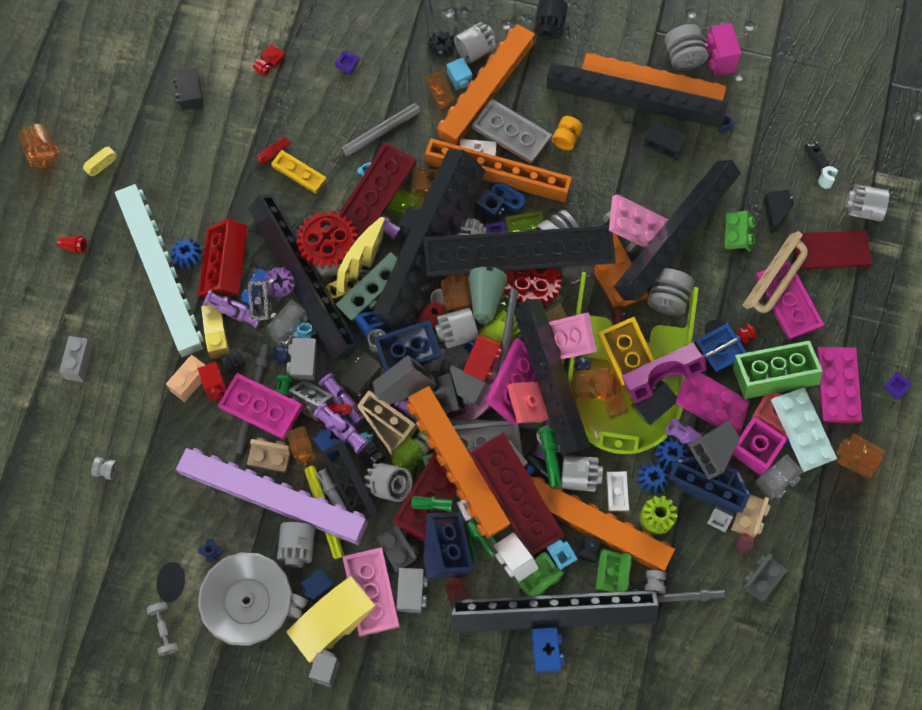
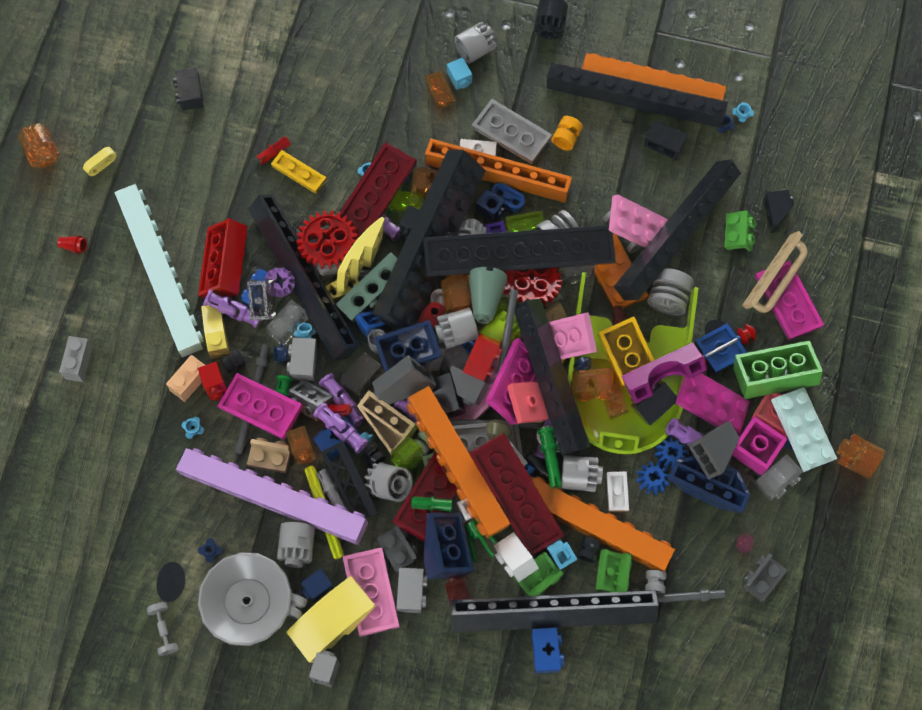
(104, 468): light grey wheel -> none
(190, 249): blue gear -> none
(195, 421): none -> medium azure plate
(270, 57): red plate -> none
(347, 62): dark purple plate -> none
(381, 129): light grey axle -> none
(440, 50): black gear -> none
(486, 85): orange brick -> none
(497, 427): none -> olive cone
(651, 522): lime gear -> none
(686, 47): light grey wheel -> none
(720, 518): light grey plate -> none
(723, 49): dark pink brick -> none
(745, 108): none -> medium azure plate
(751, 518): tan bracket -> none
(828, 173): piece -> none
(835, 250): dark red tile -> none
(839, 385): dark pink plate -> none
(867, 202): light grey gear -> none
(897, 385): dark purple plate -> none

